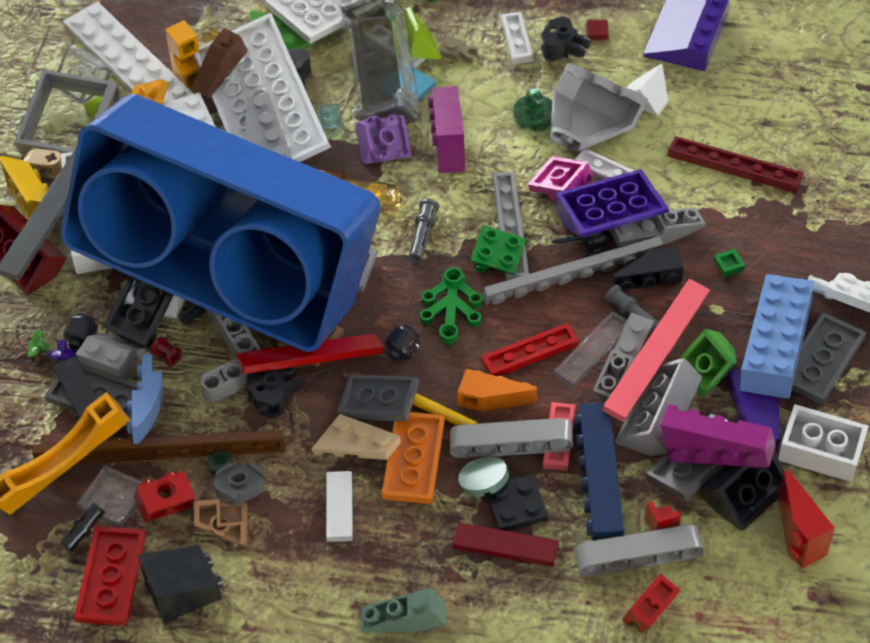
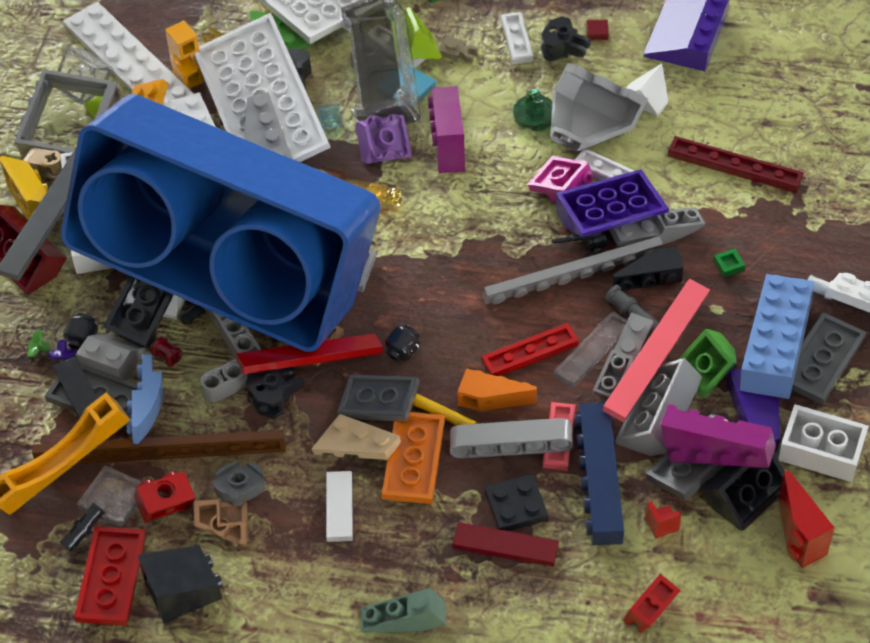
(217, 461): clear green tile -> none
(219, 61): reddish brown slope -> none
(424, 221): dark grey pin -> none
(452, 280): green plant -> none
(483, 476): sand green tile -> none
(497, 250): green hinge -> none
(509, 214): light grey tile -> none
(638, 550): light grey beam -> none

